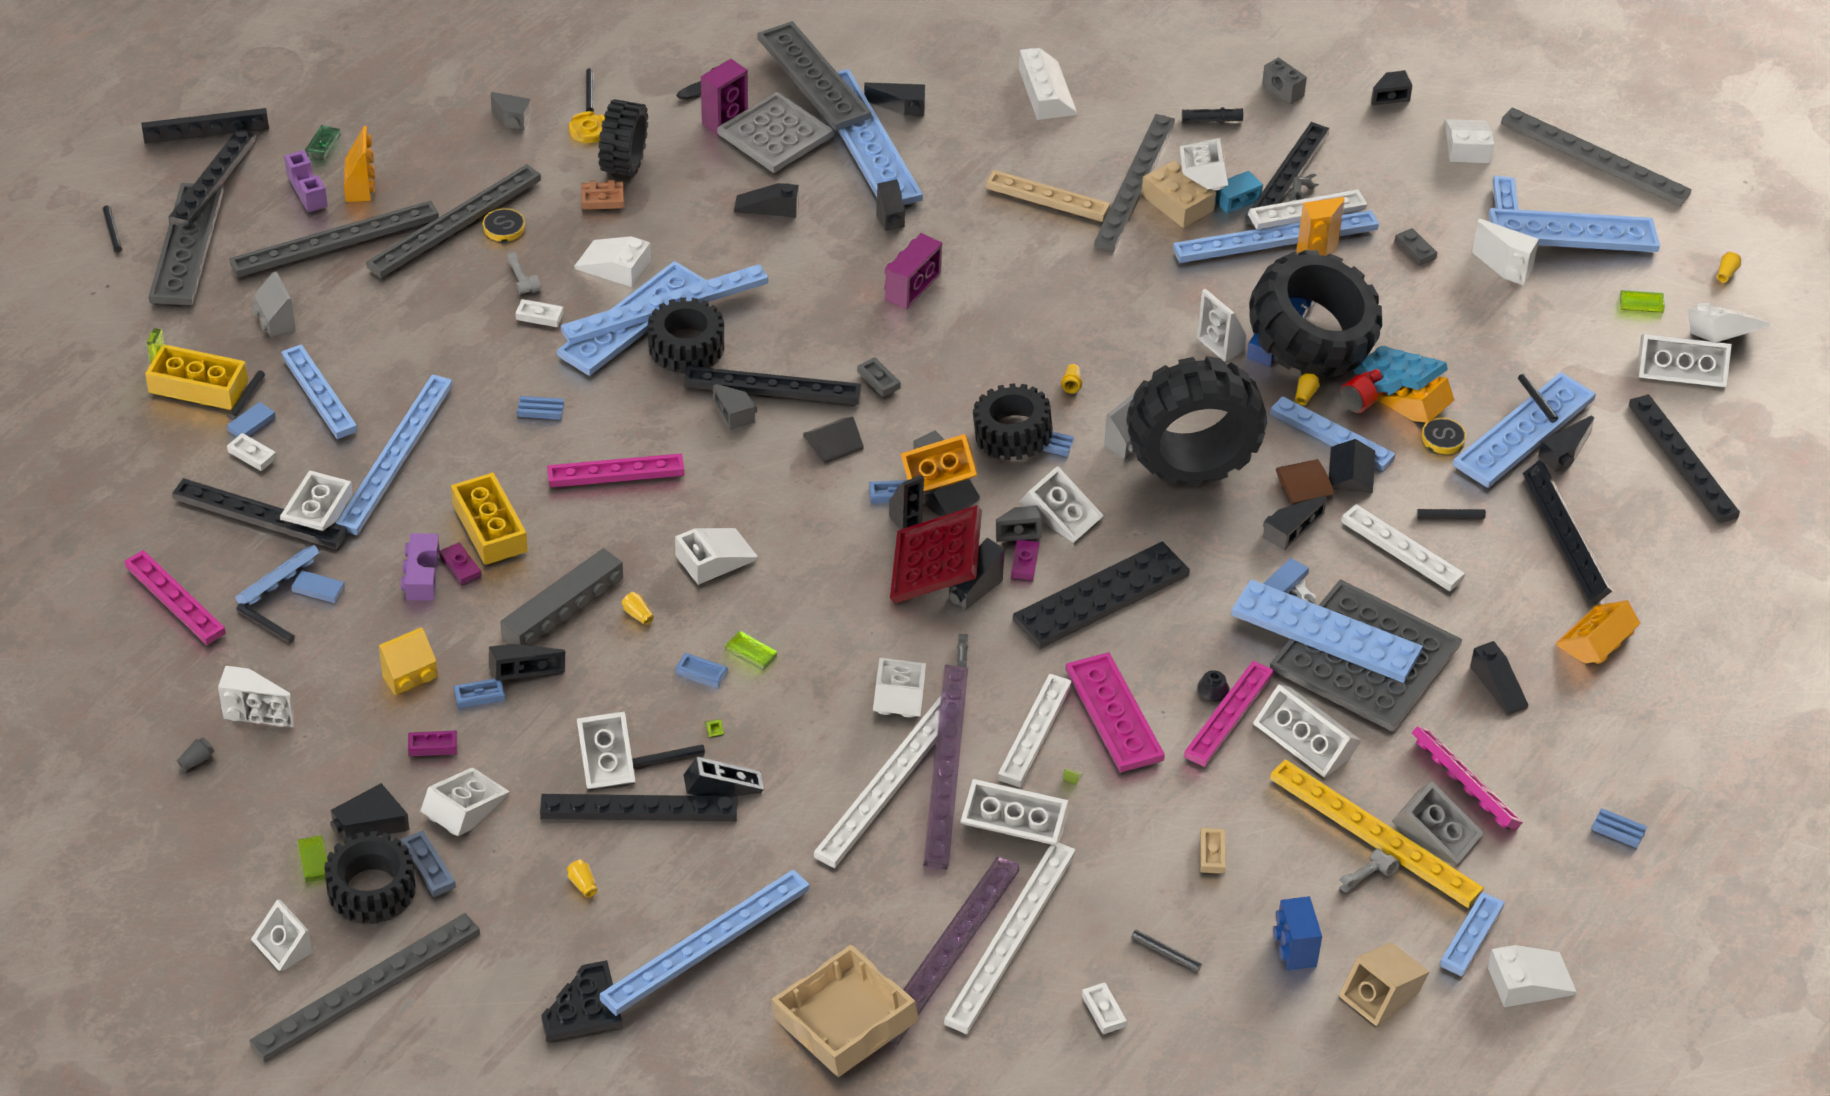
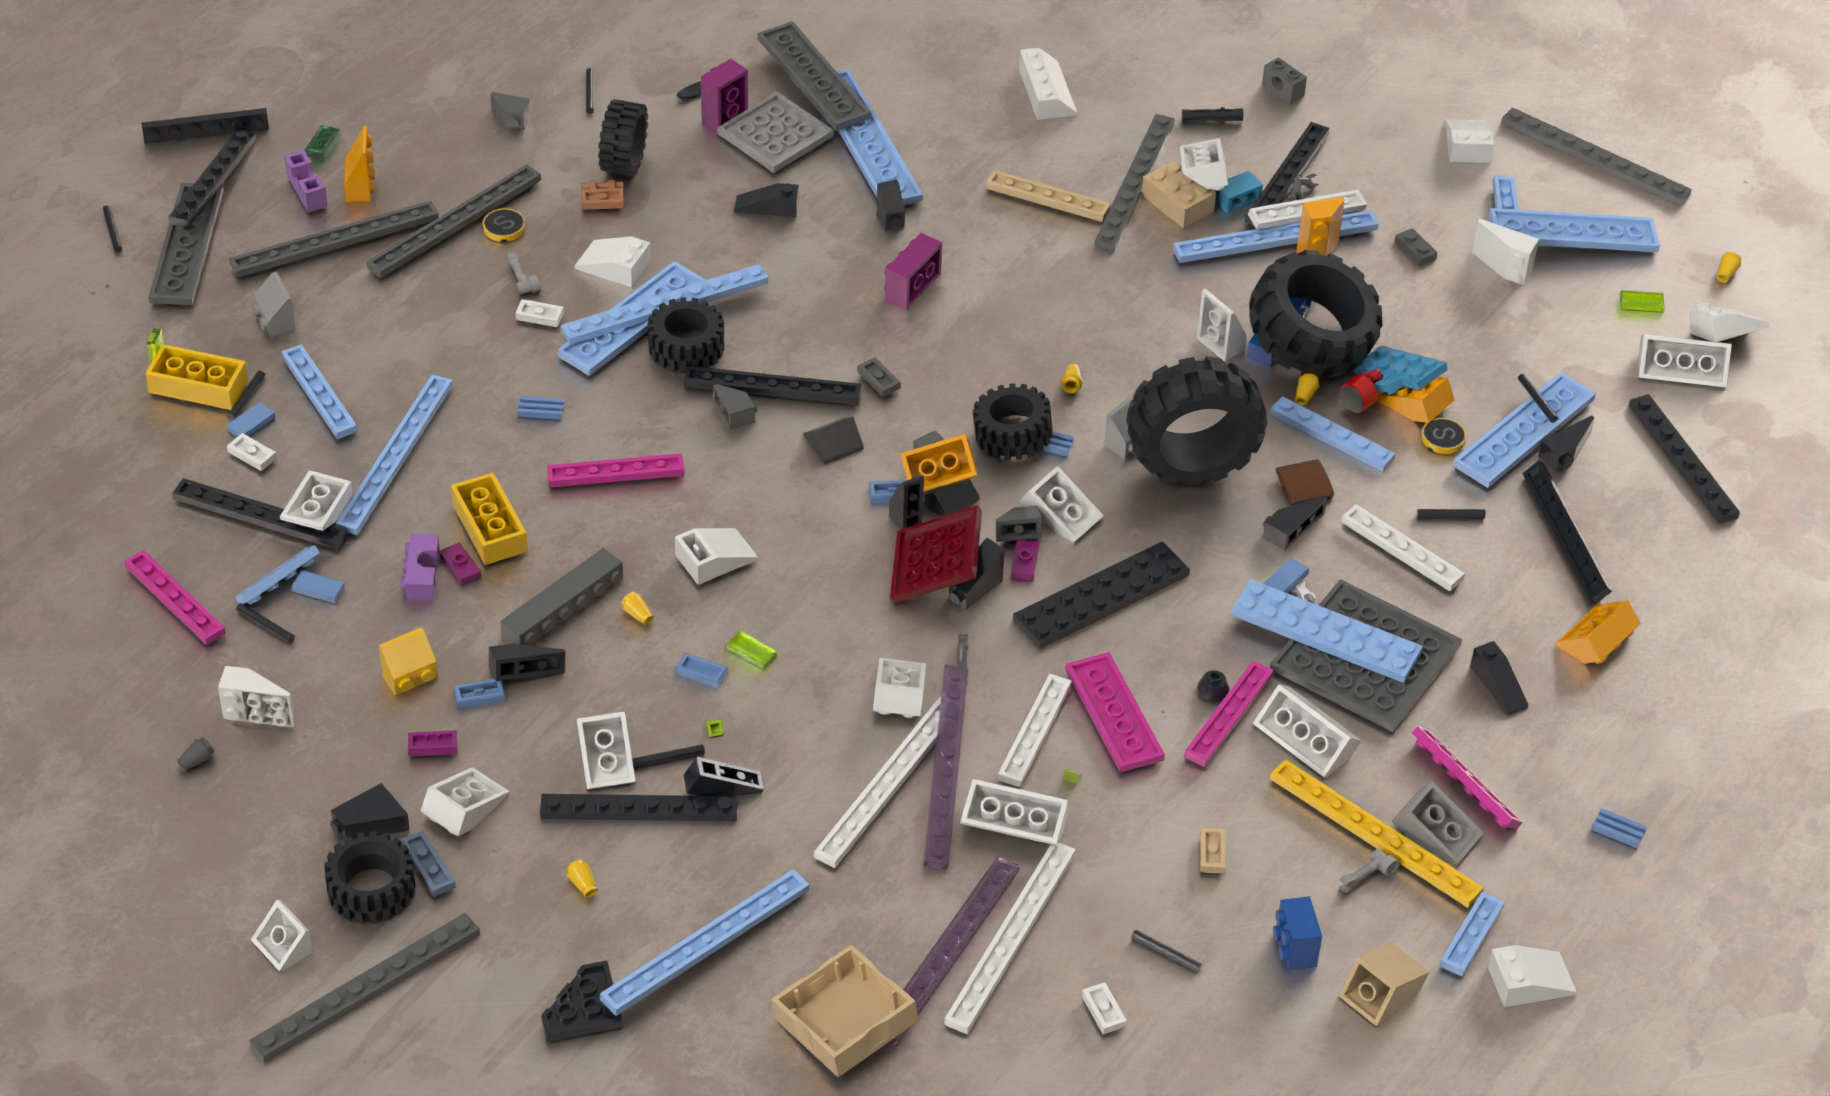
(312, 858): clear neon green tile -> none
(586, 127): yellow tile -> none
(900, 98): black slope -> none
(1352, 466): black slope -> none
(1392, 88): black slope -> none

